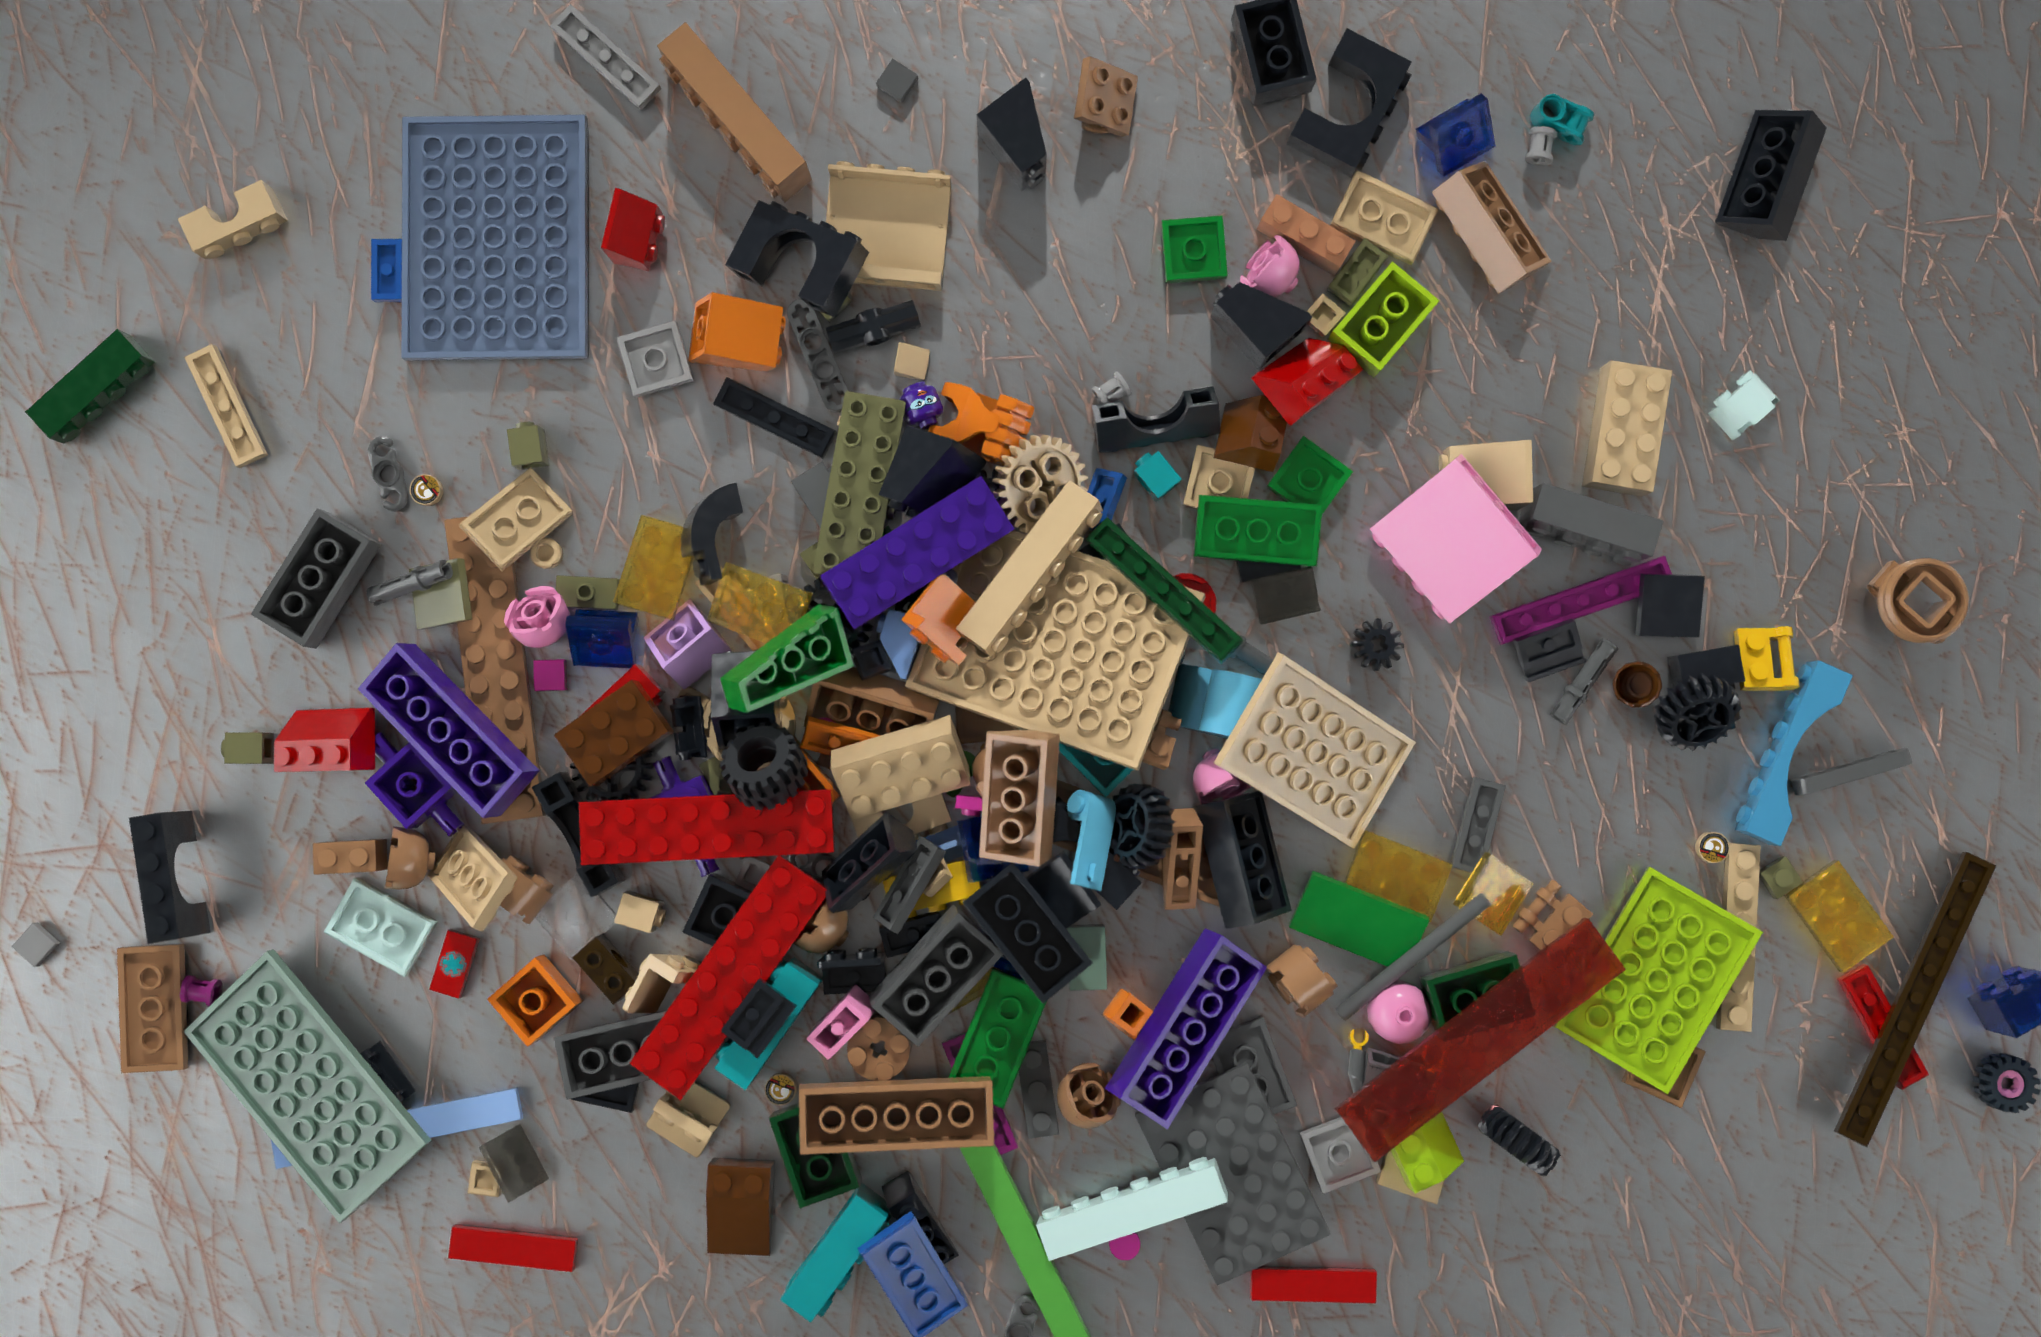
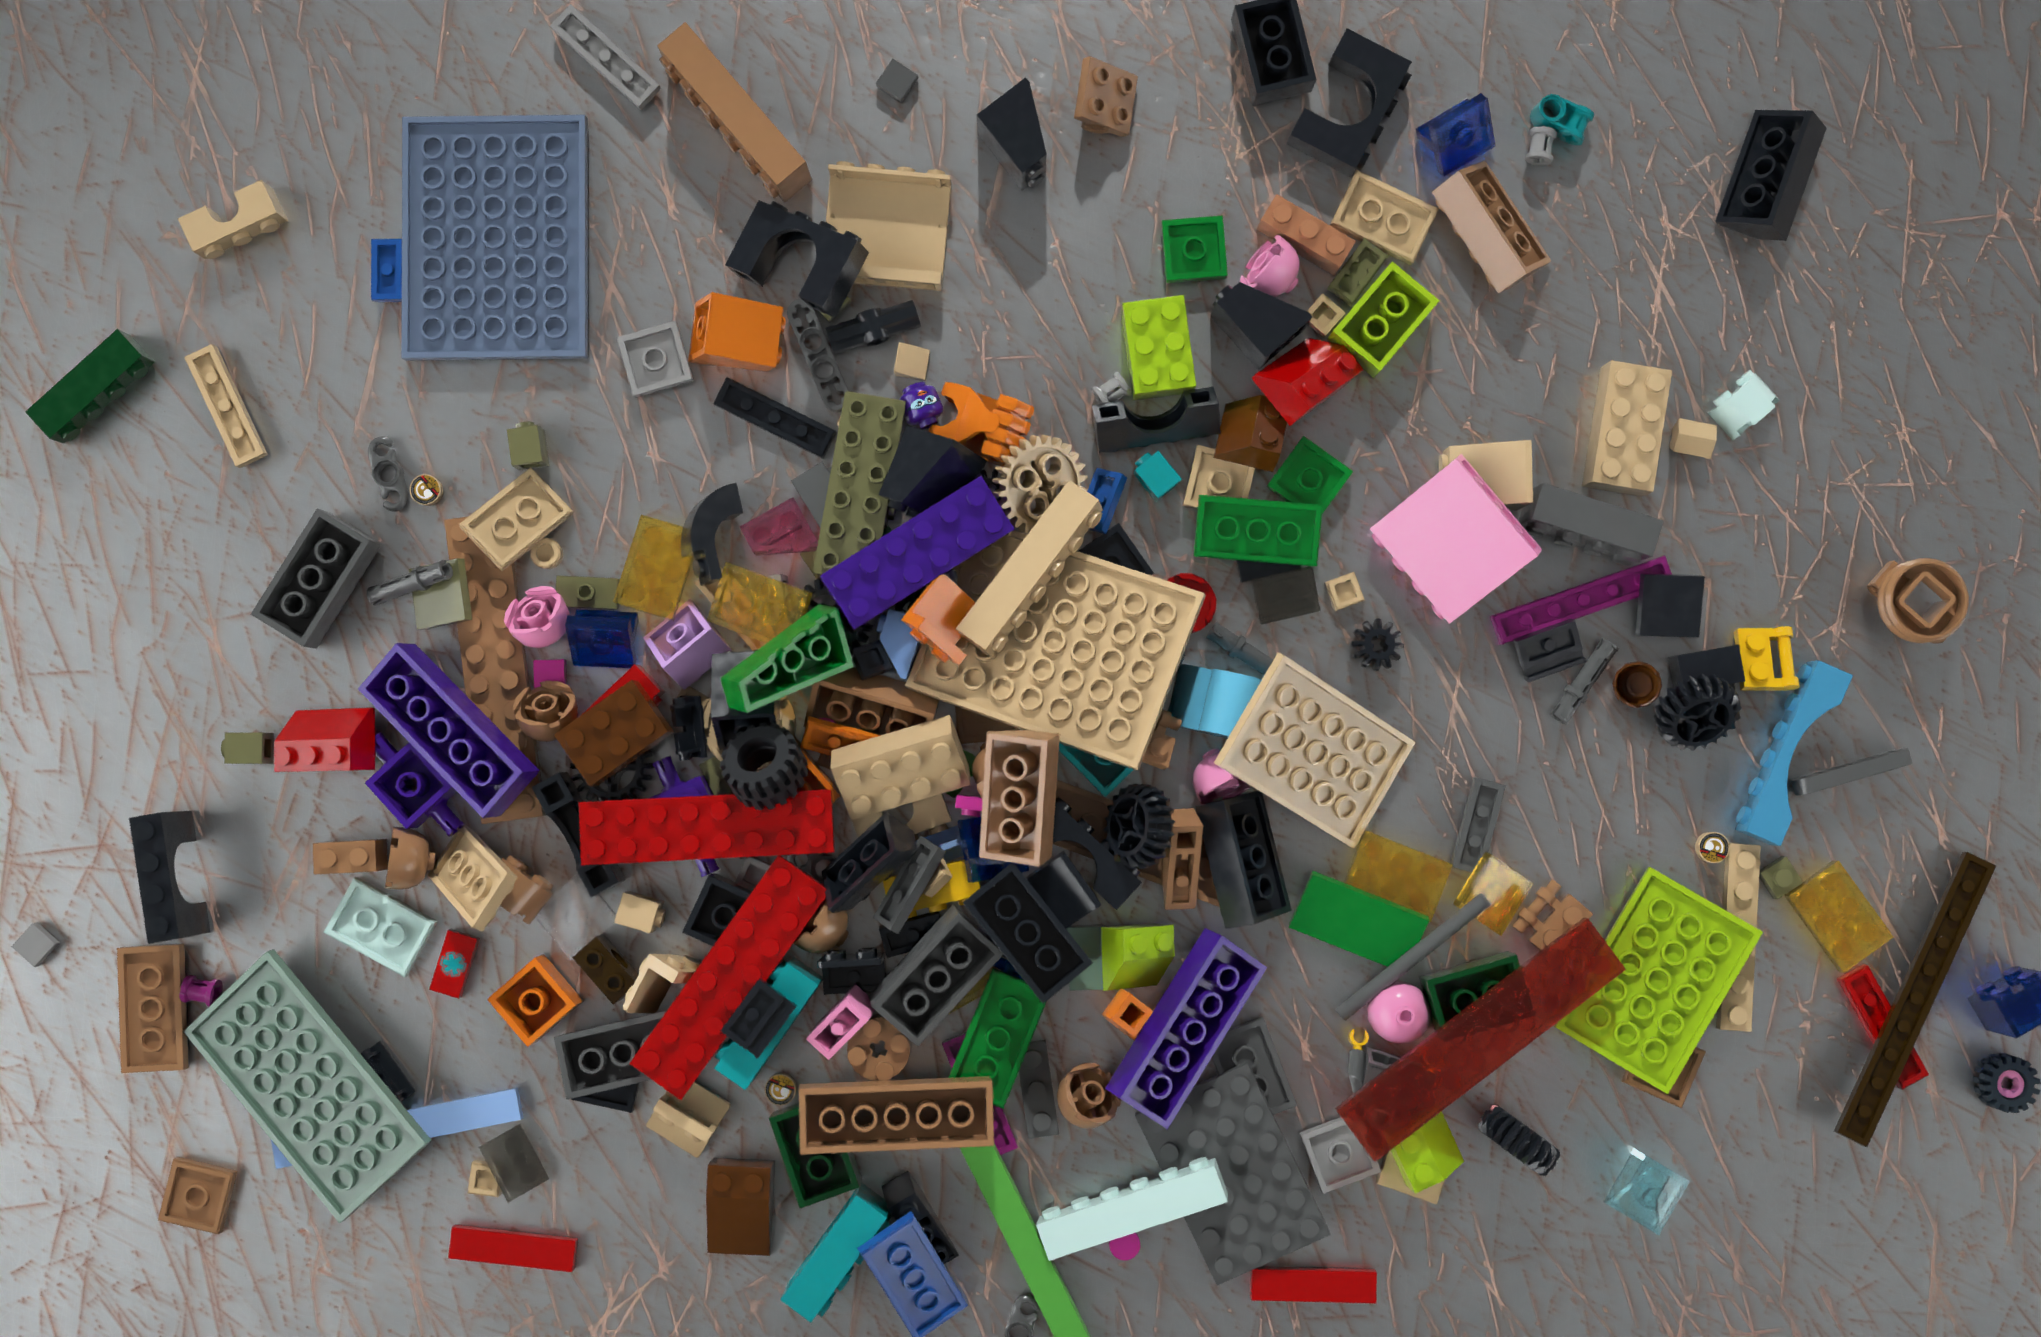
(197, 1195): none -> medium nougat tile
(545, 710): none -> medium nougat cylinder
(632, 231): red slope -> none
(780, 531): none -> clear pink wing
(1095, 835): medium azure door -> none
(1136, 954): none -> lime slope
(1158, 347): none -> lime brick
(1164, 590): dark green tile -> none
(1300, 979): medium nougat brick -> none
(1344, 591): none -> tan tile
(1646, 1191): none -> clear light blue slope
(1693, 438): none -> tan piece

